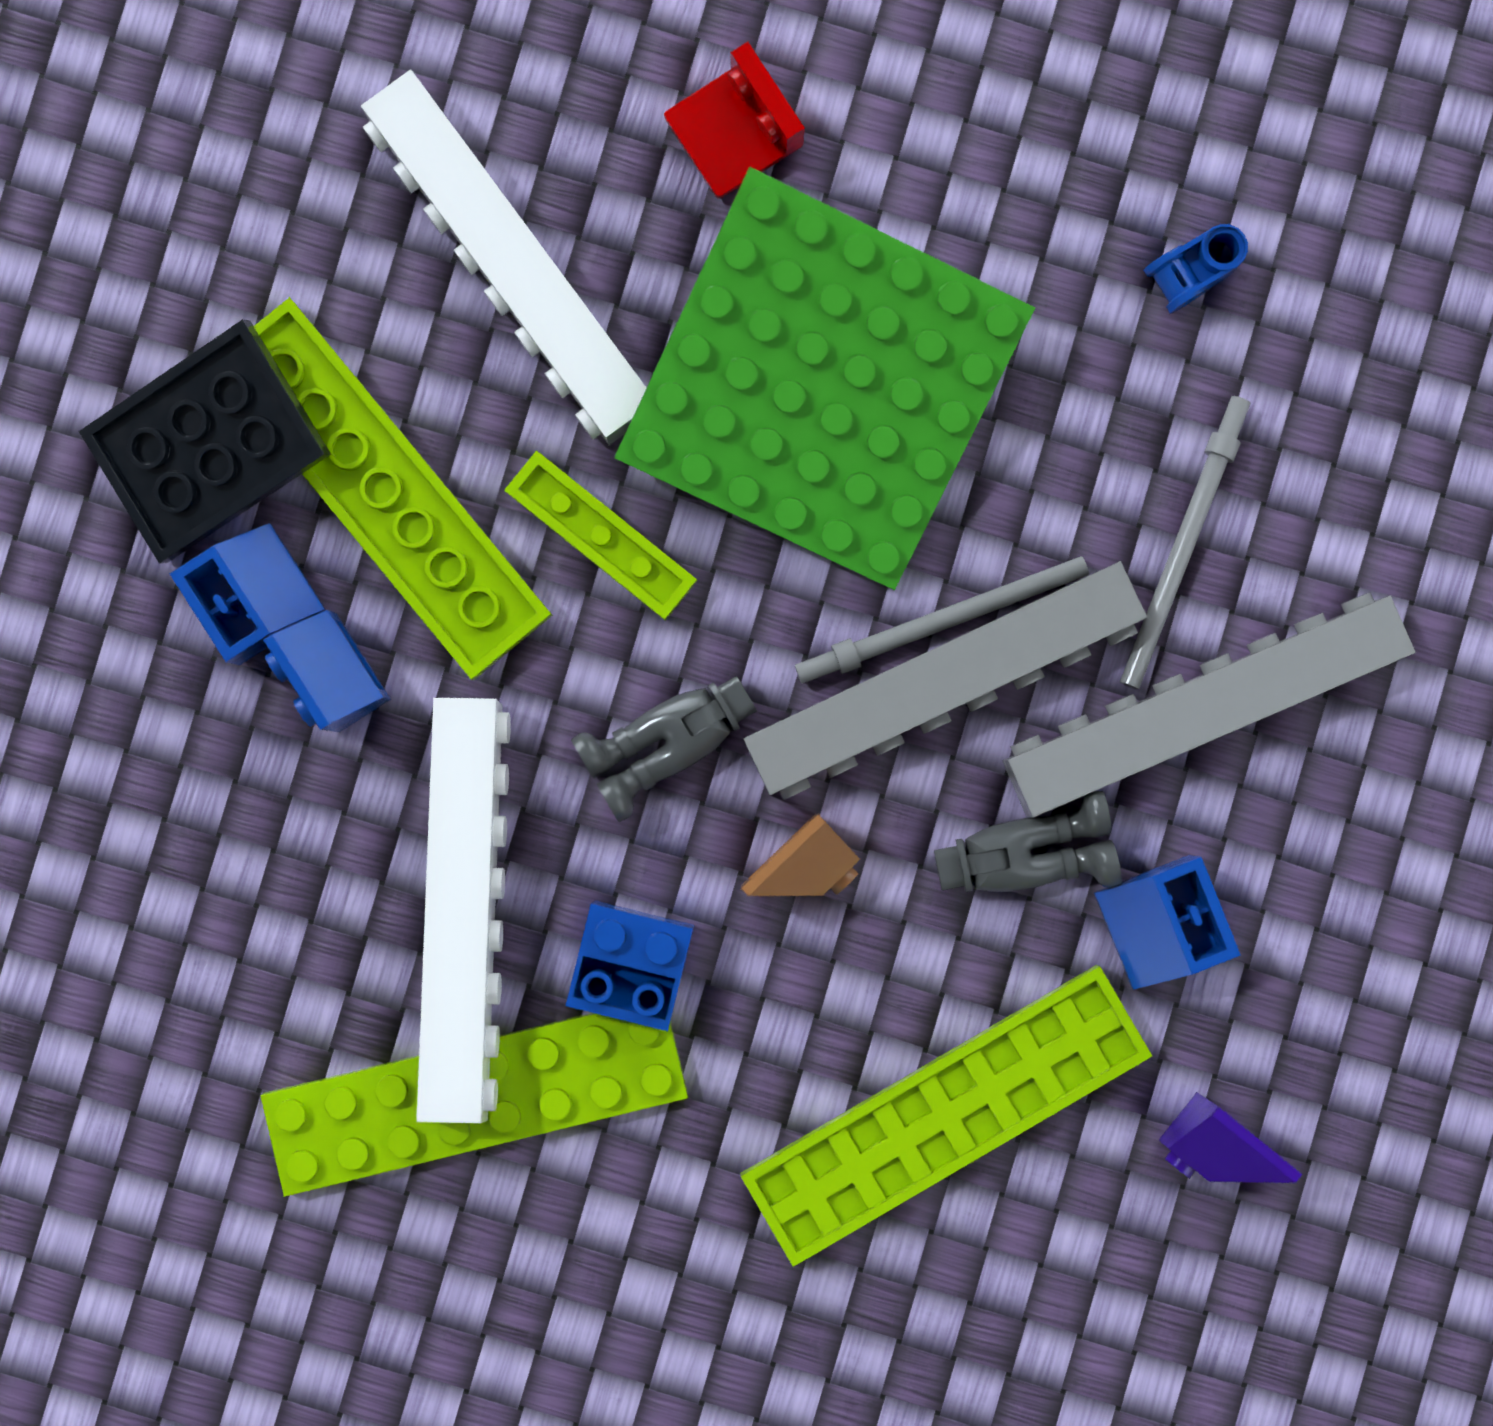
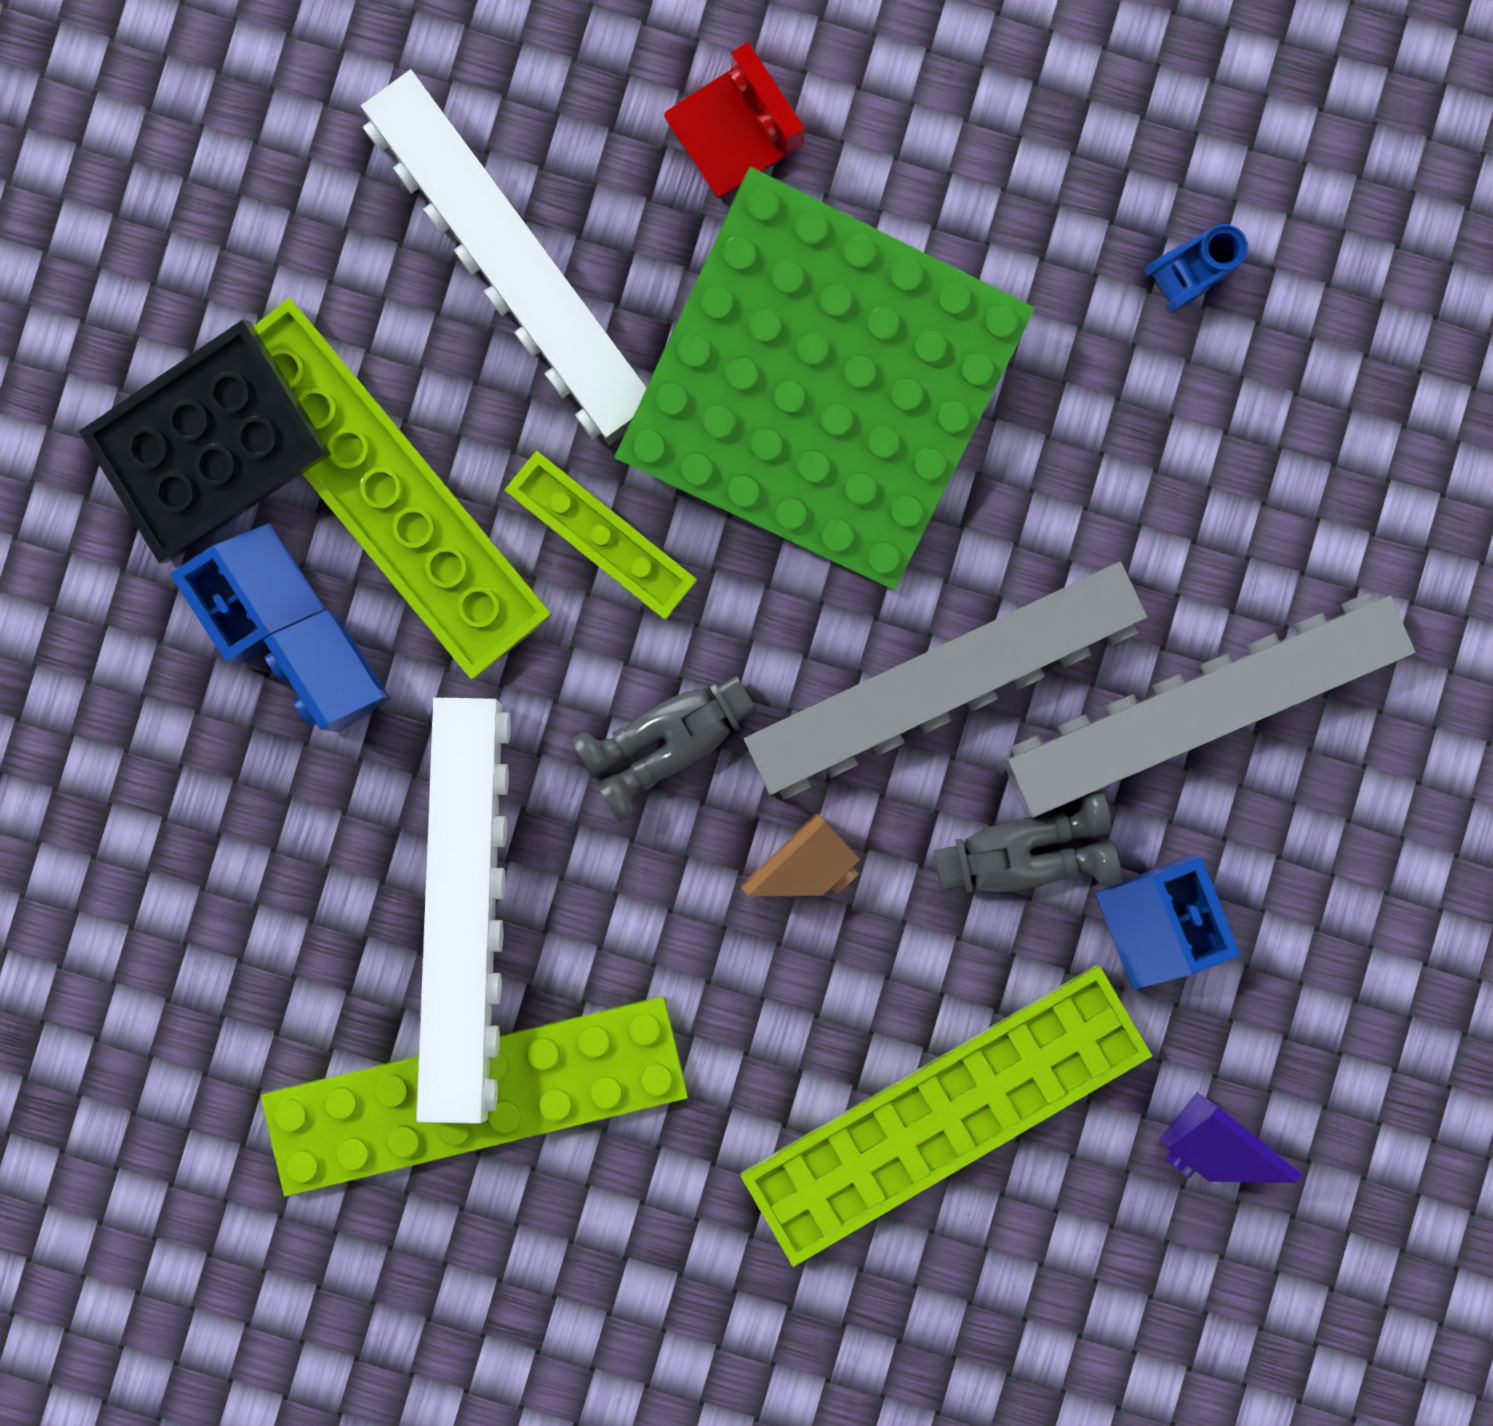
(629, 965): blue slope -> none
(848, 654): light grey bar -> none
(1220, 450): light grey bar -> none

